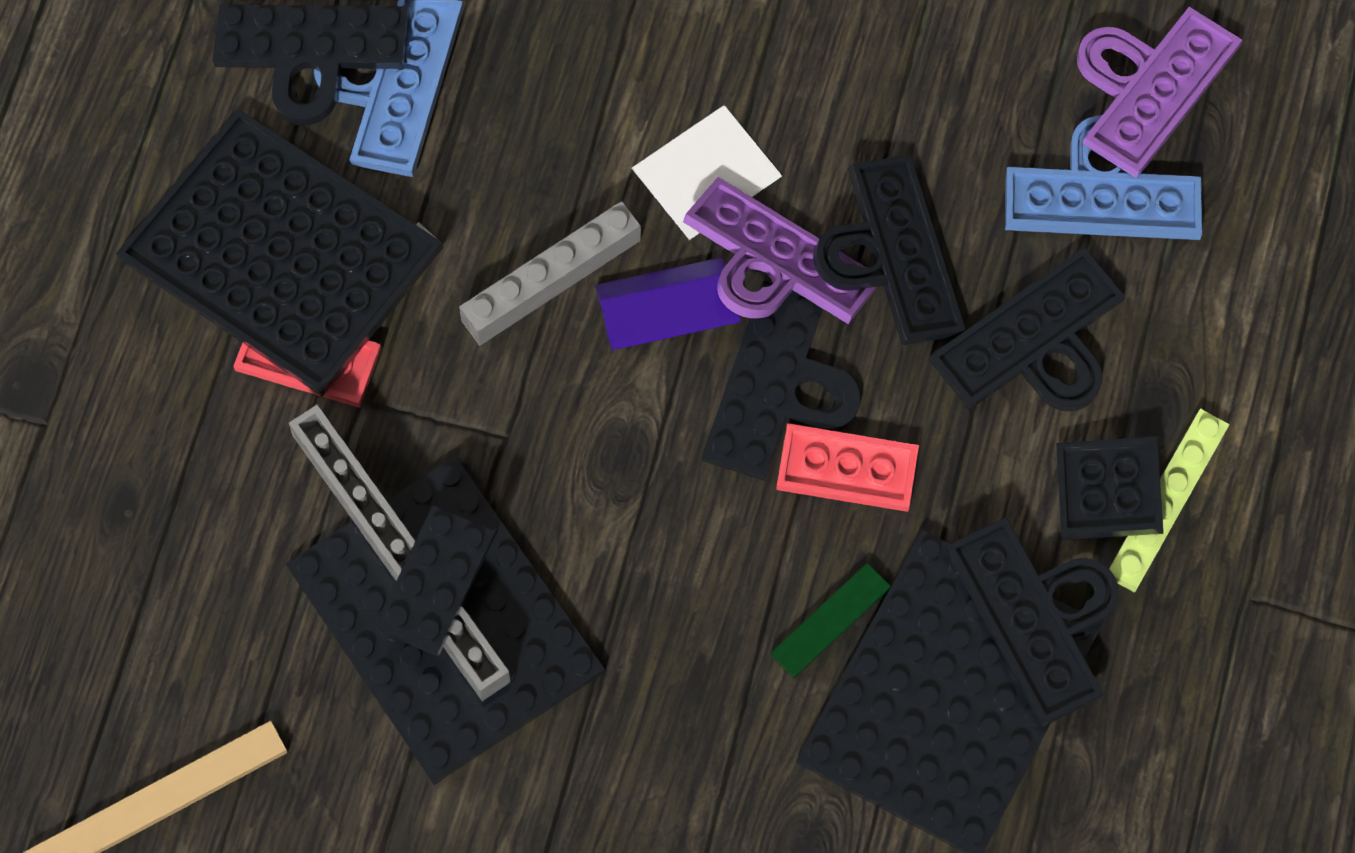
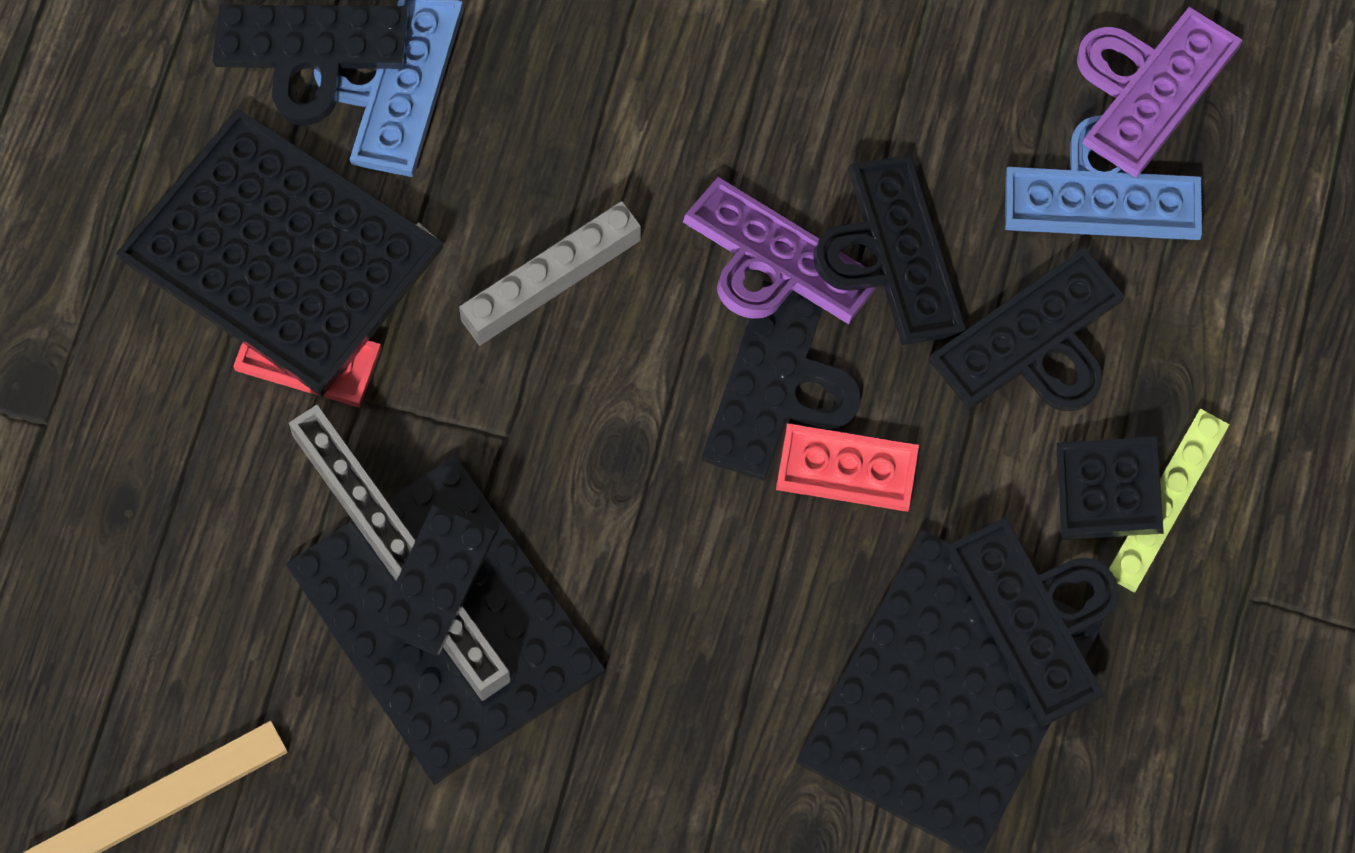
(663, 304): dark purple slope -> none
(694, 160): white sticker -> none
(830, 621): dark green tile -> none

